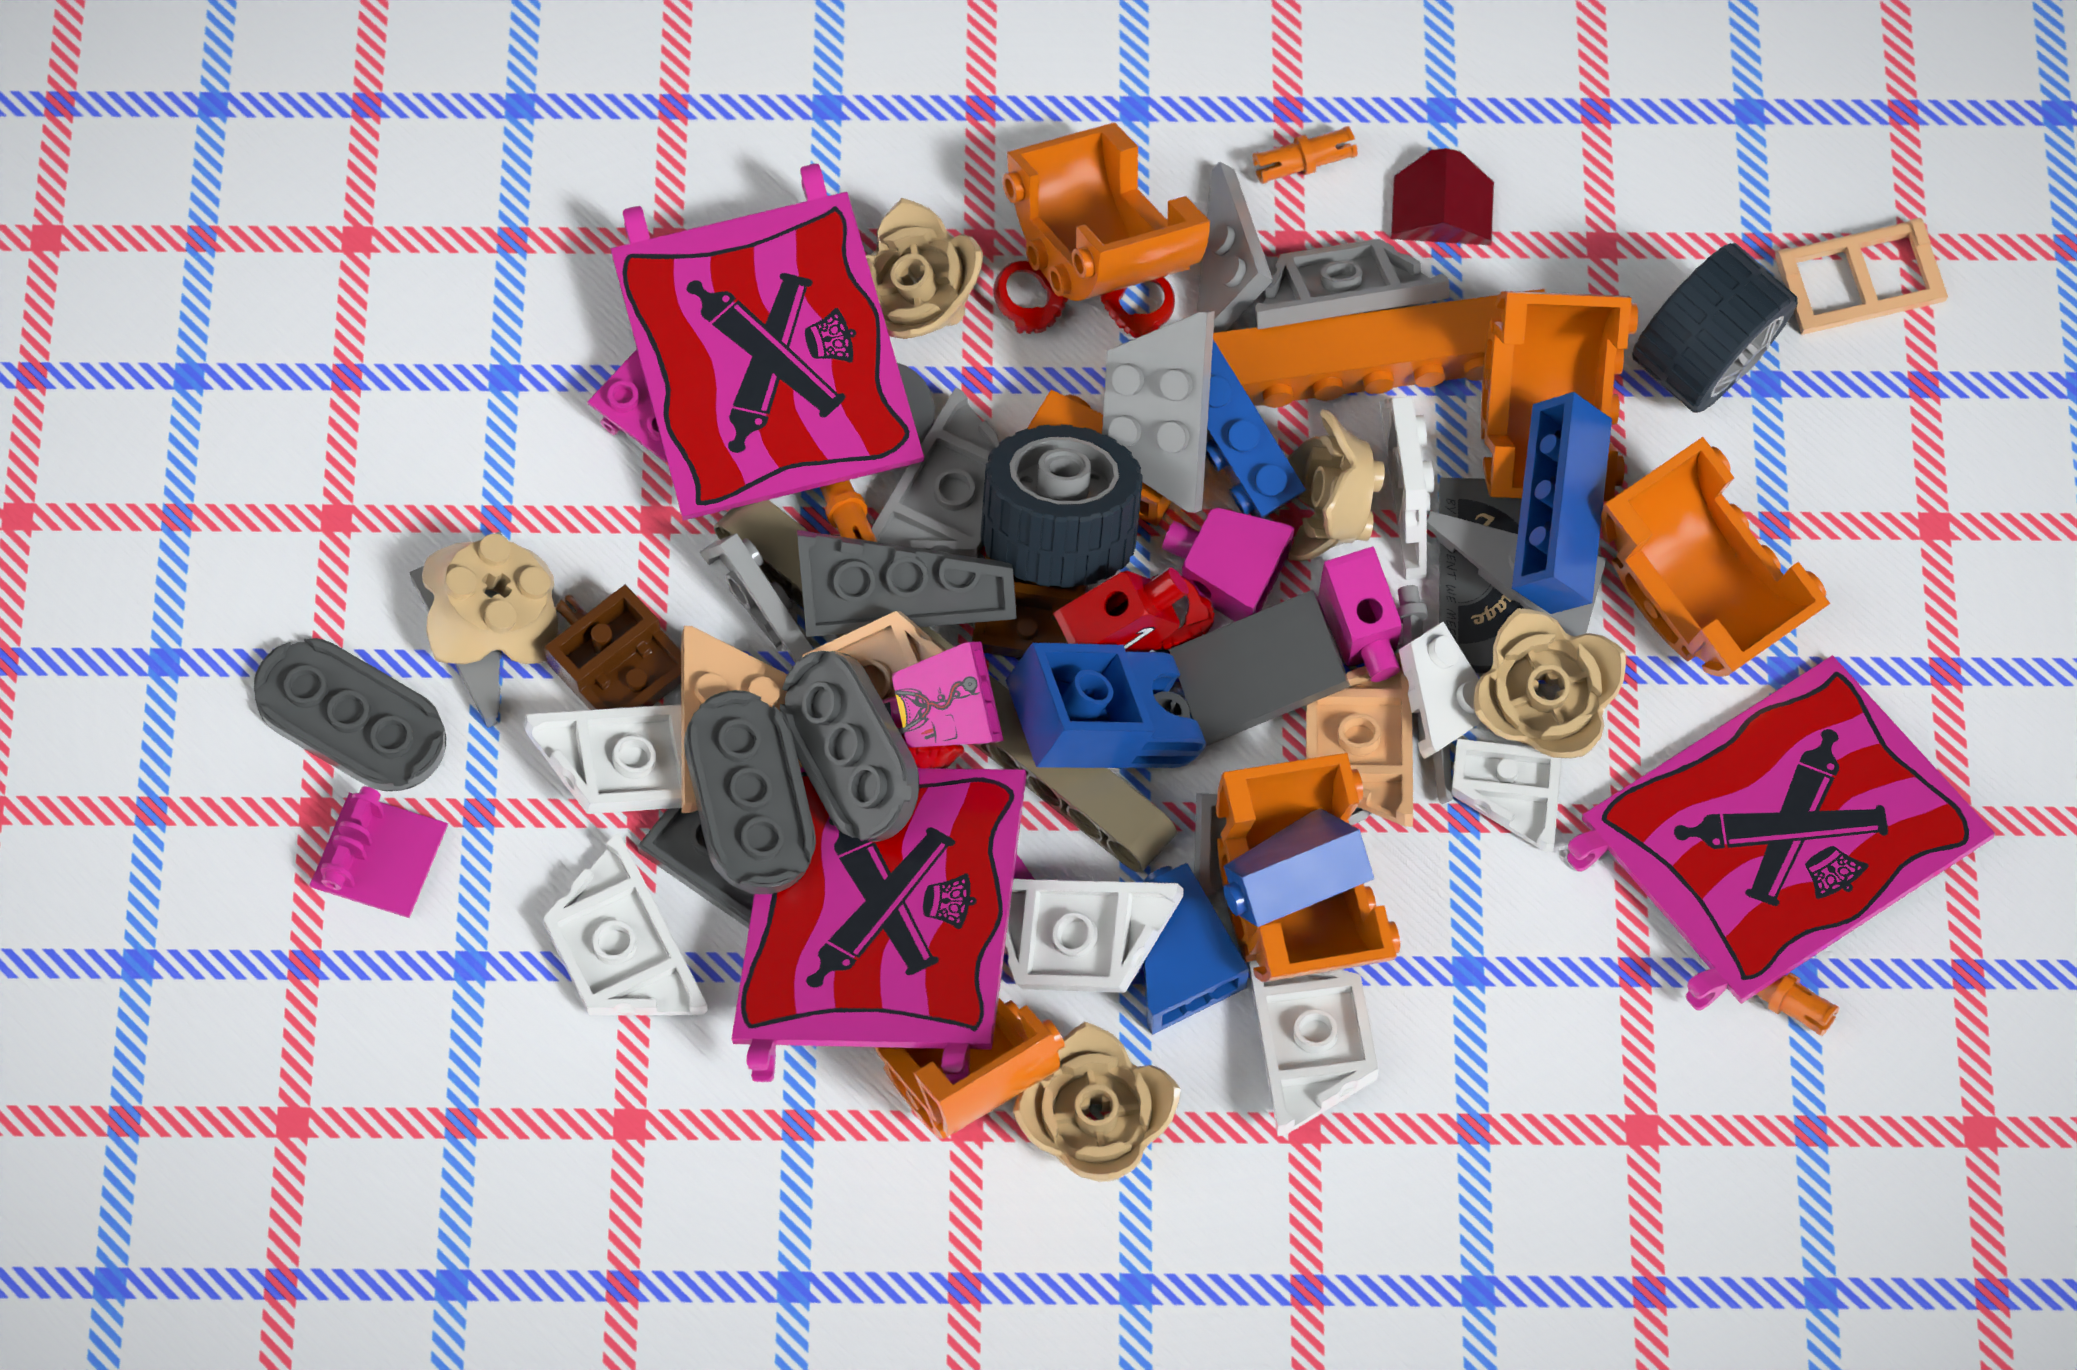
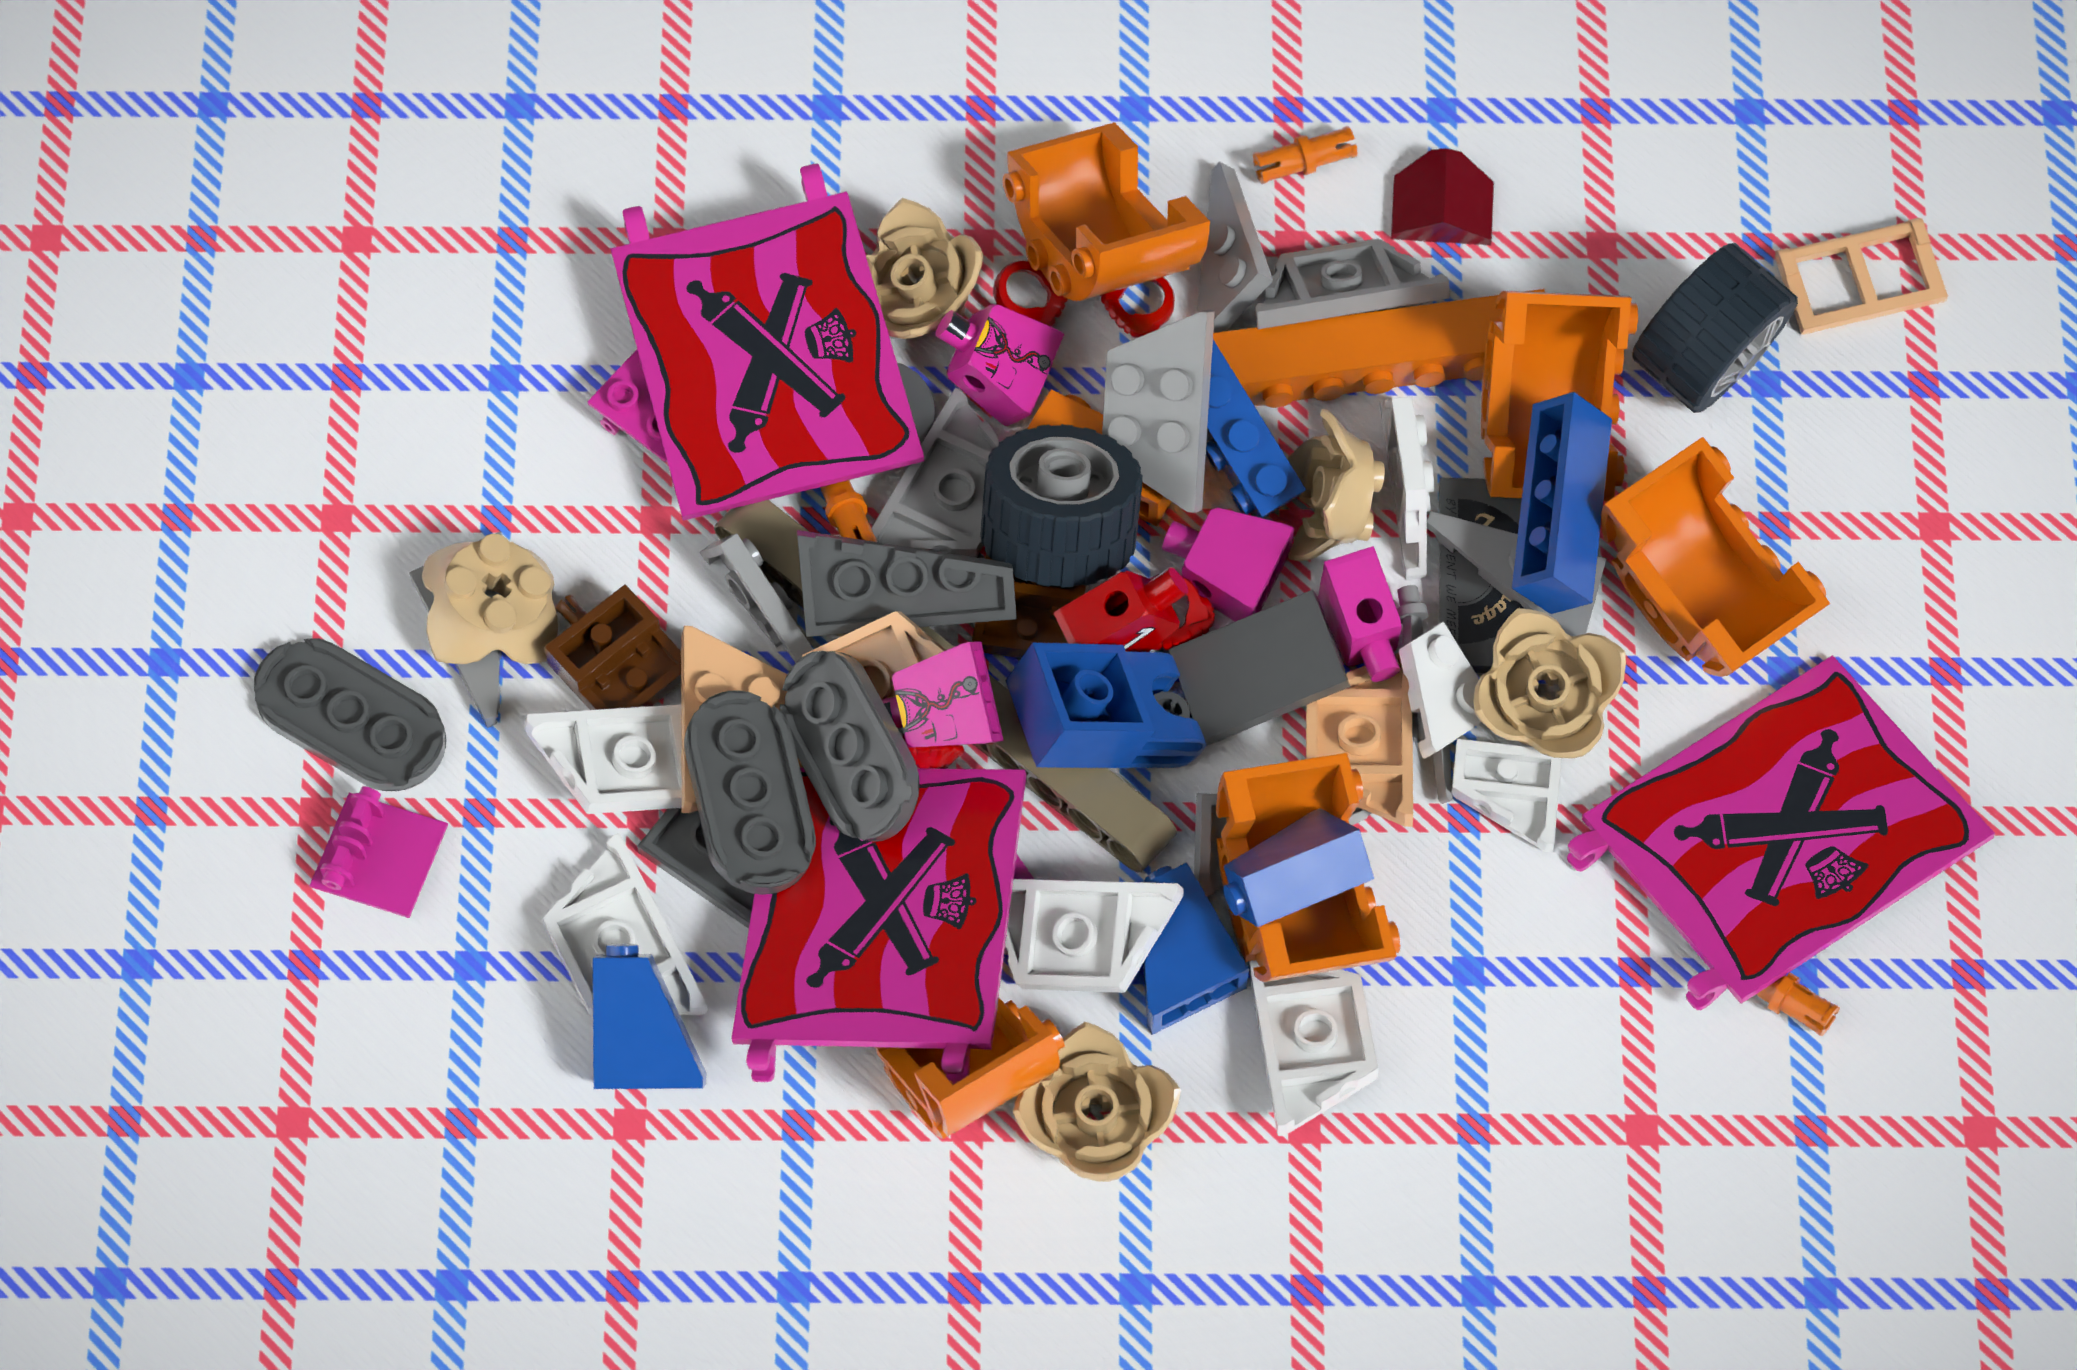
(638, 1027): none -> blue slope
(1000, 359): none -> dark pink torso

